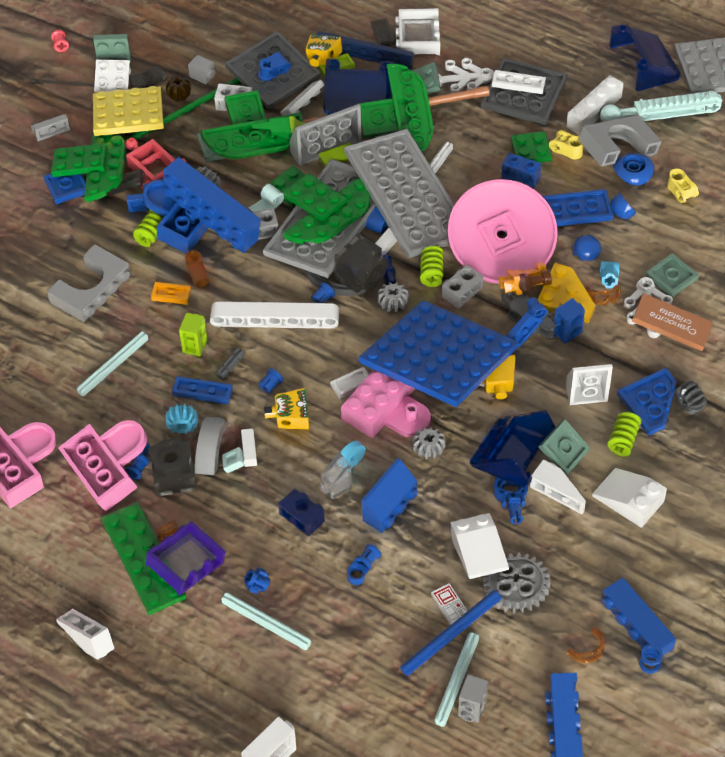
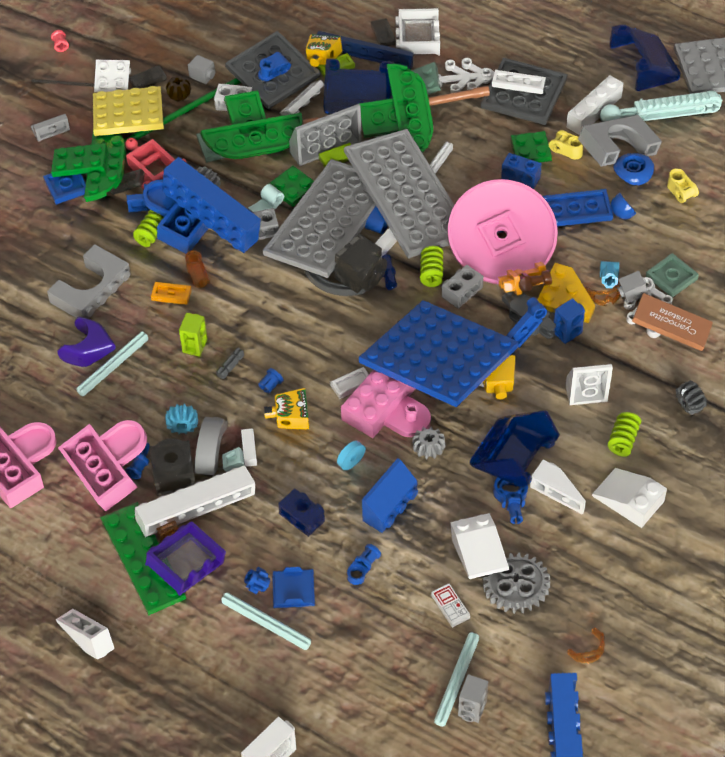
(92, 348): none -> dark purple animal
(112, 47): sand green plate -> none
(195, 500): none -> white brick
(202, 390): blue plate -> none
(274, 315): white beam -> none
(279, 126): green animal -> none
(293, 588): none -> blue piece
(323, 294): blue bush -> none
(327, 208): green plate -> none
(336, 477): clear slope -> none
(393, 297): light grey gear -> none
(450, 633): blue axle -> none
(564, 447): sand green plate -> none
(586, 248): blue hair -> none
(632, 287): none -> light grey brick
(639, 622): blue hinge -> none
(650, 399): blue plate -> none

